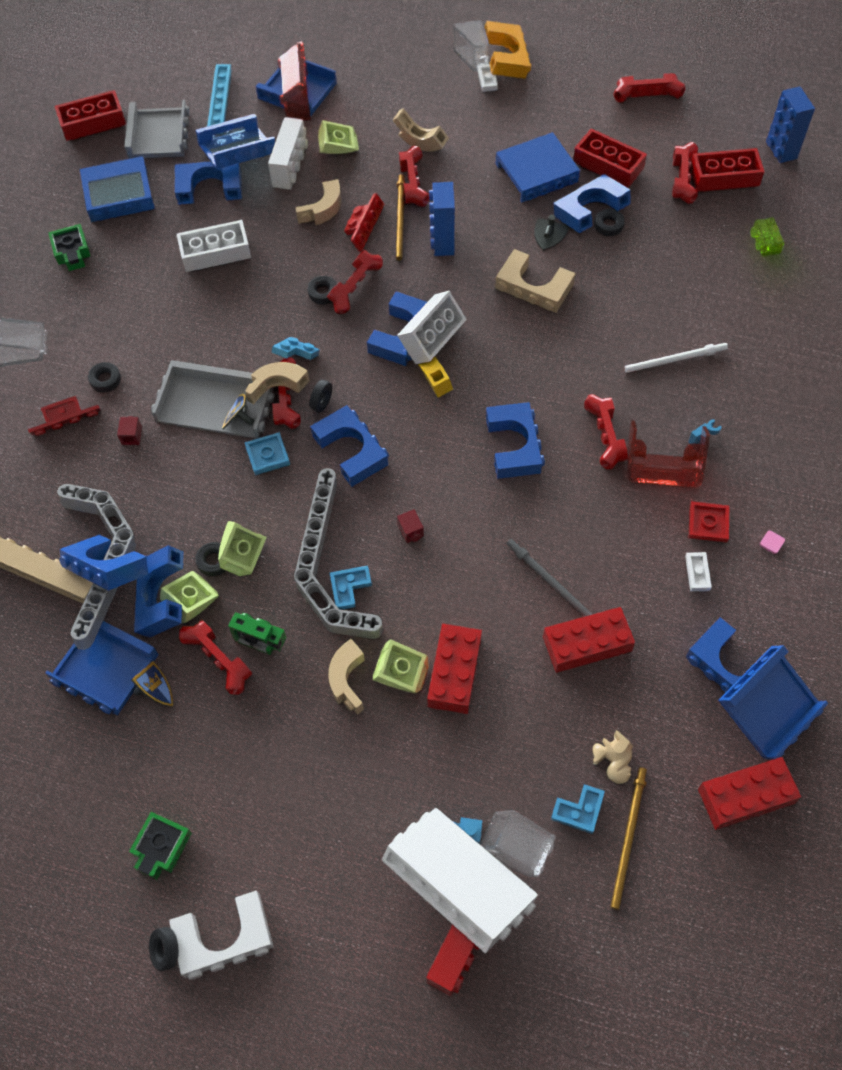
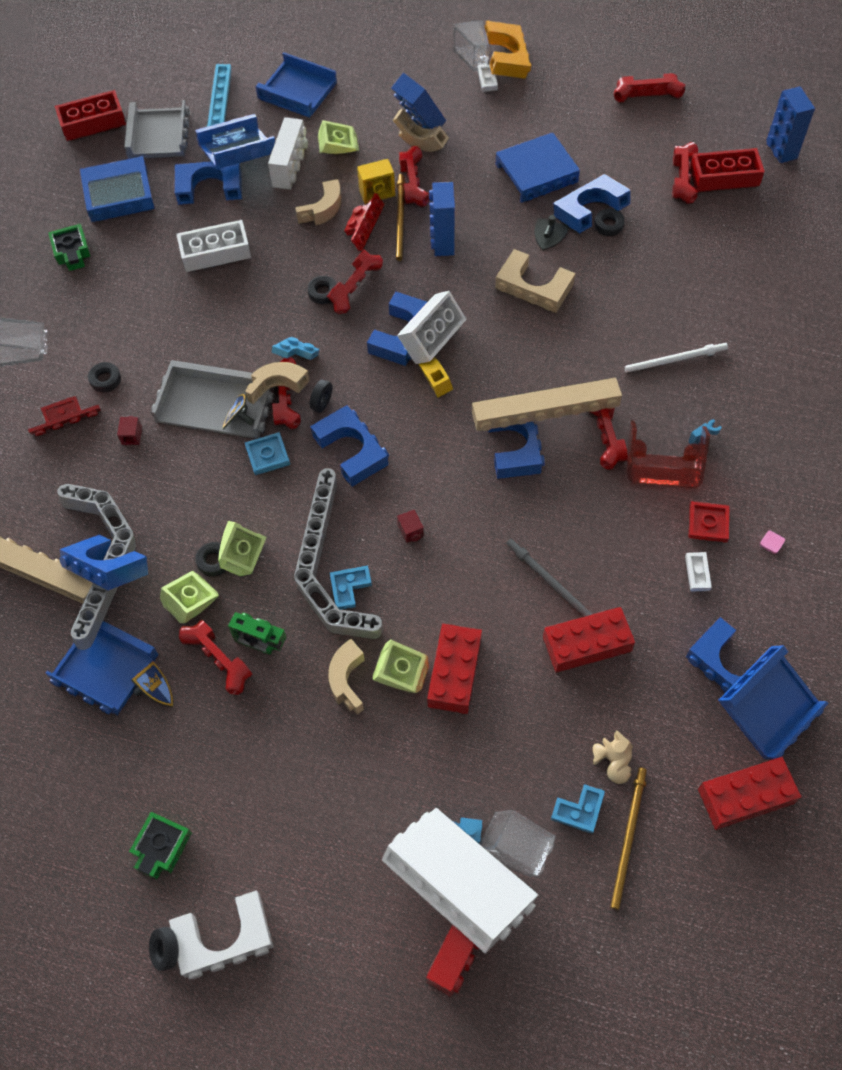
(151, 616): blue arch -> none
(294, 82): clear red windscreen -> none
(376, 178): none -> yellow brick
(417, 103): none -> blue brick
(546, 404): none -> tan brick
(609, 157): red brick -> none
(767, 237): clear neon green brick -> none

